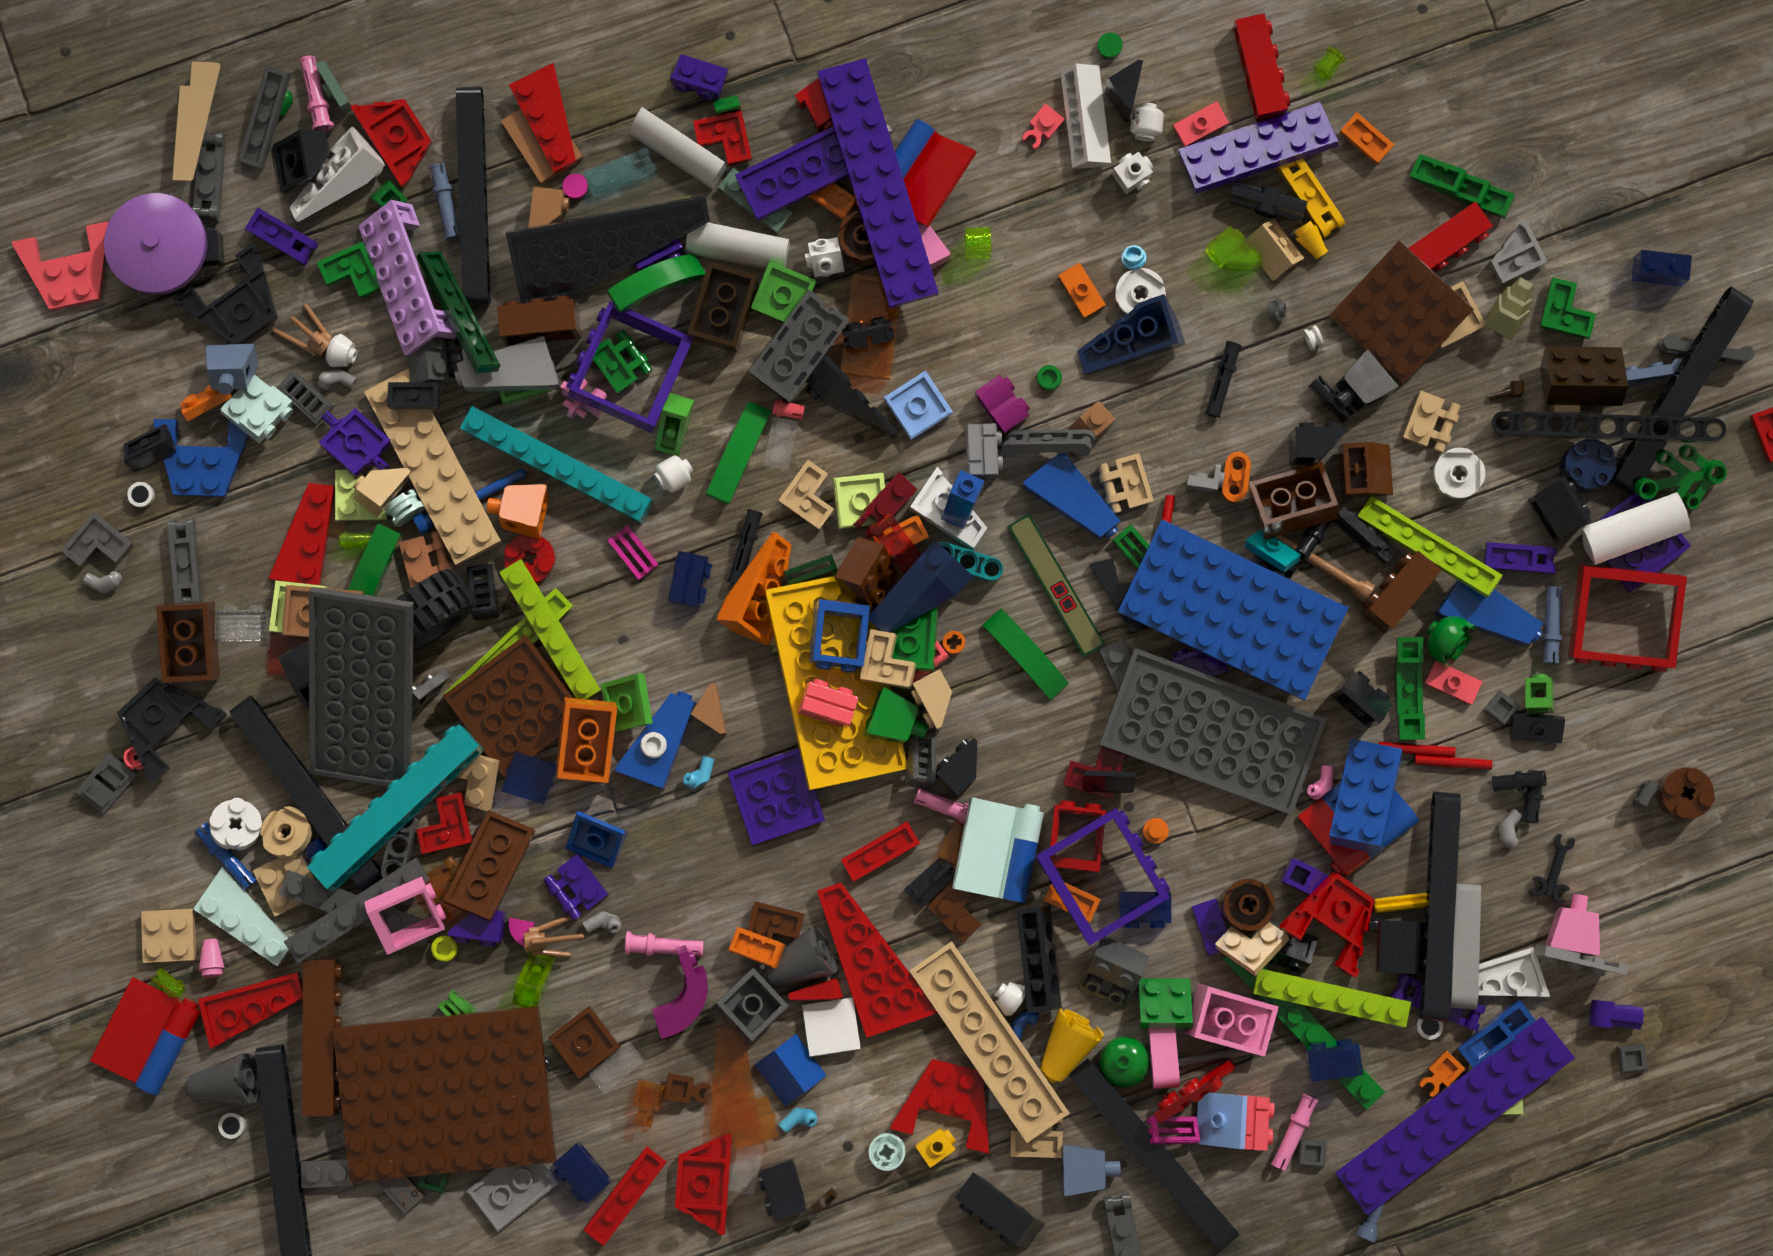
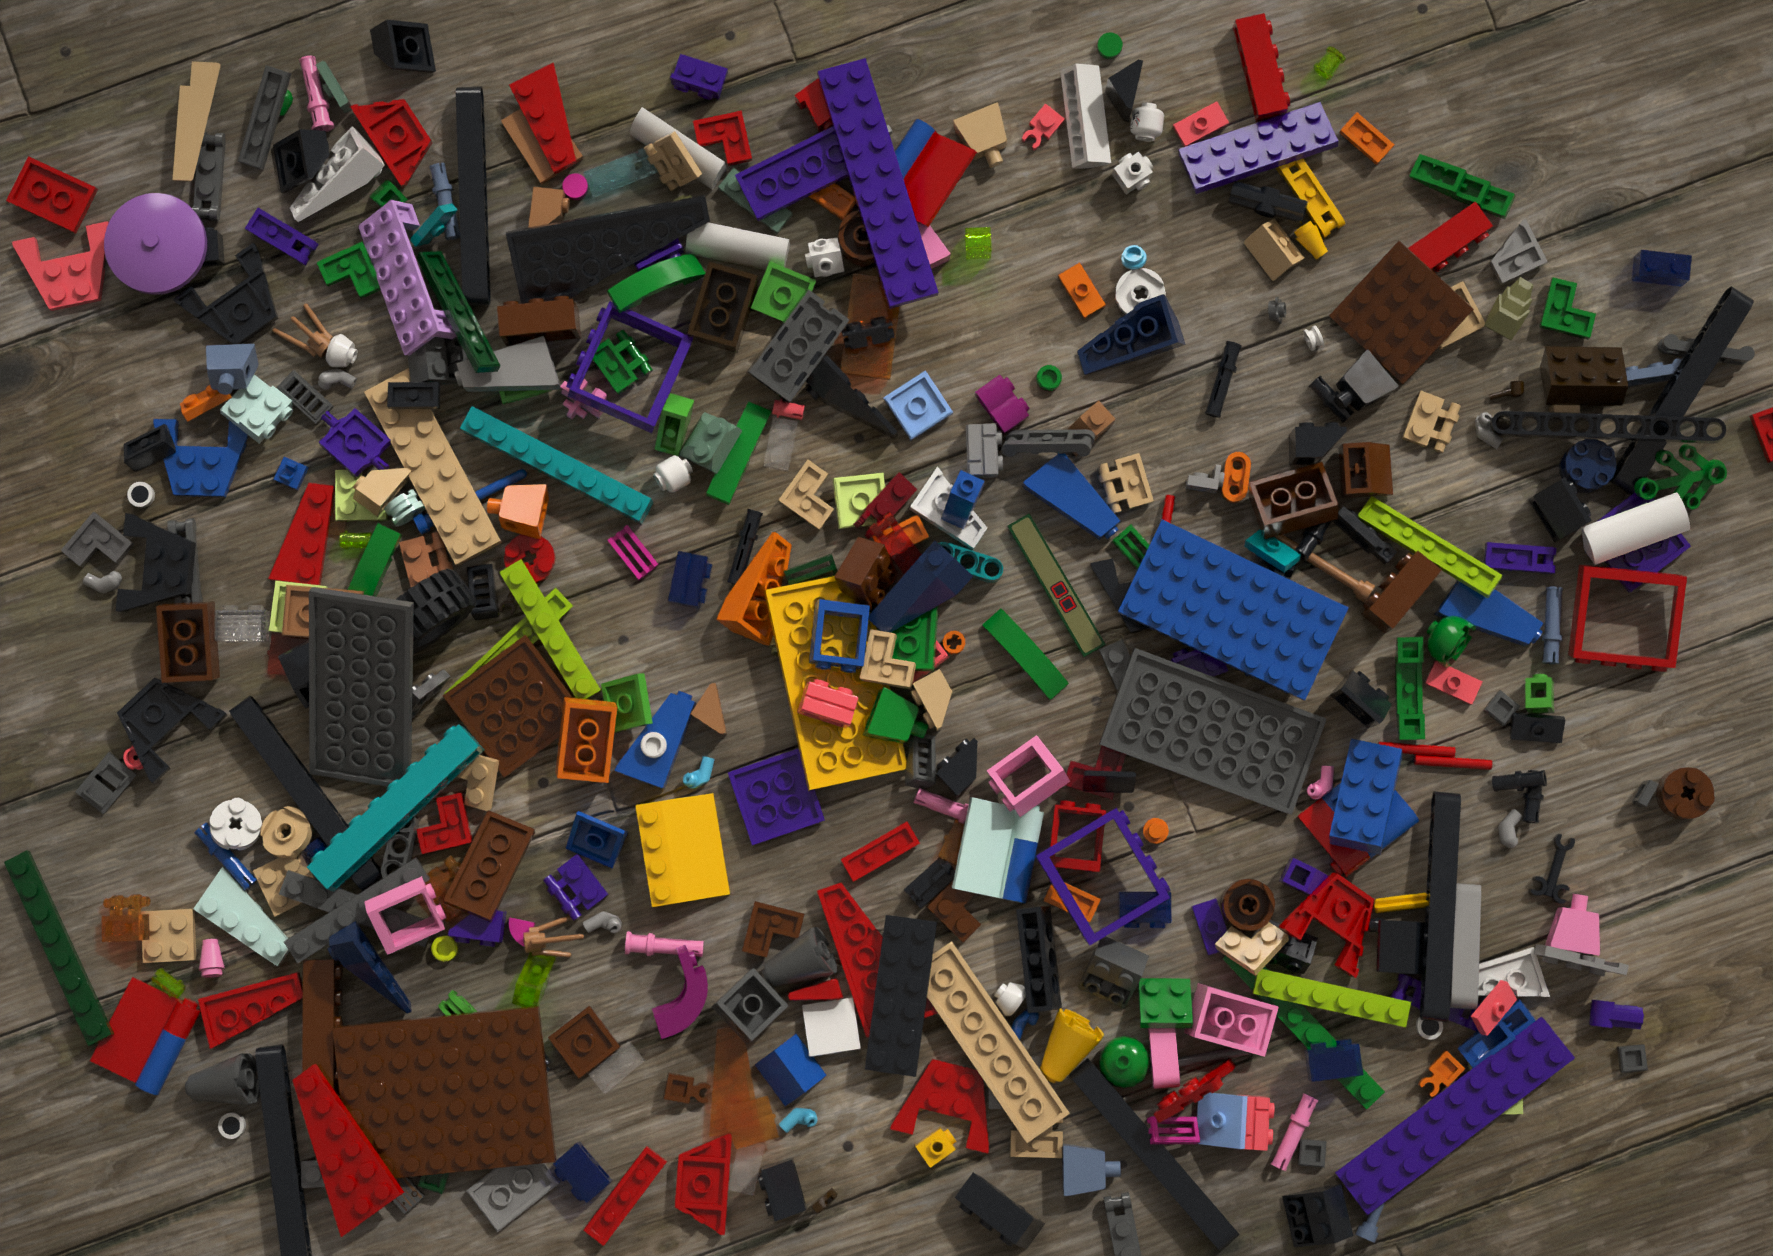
(52, 195): none -> red plate
(59, 948): none -> dark green plate
(125, 927): none -> clear orange plate
(166, 565): none -> black wing
(291, 473): none -> blue tile
(349, 1164): none -> red wing
(361, 959): none -> dark blue wedge
(403, 45): none -> black slope
(433, 225): none -> teal plate
(529, 777): clear blue piece -> none
(648, 1098): clear orange plate -> none
(677, 160): none -> tan plate
(682, 850): none -> yellow slope
(710, 442): none -> sand green slope
(727, 105): green slope -> none
(756, 947): orange plate -> none
(887, 1151): light aqua wheel -> none
(901, 995): none -> black plate
(984, 133): none -> tan torso
(1037, 792): none -> bright pink window
(1232, 253): clear neon green slope -> none
(1317, 1216): none -> black slope
(1468, 463): white plate -> none
(1484, 430): none -> light grey arm
(1493, 1007): none -> coral plate

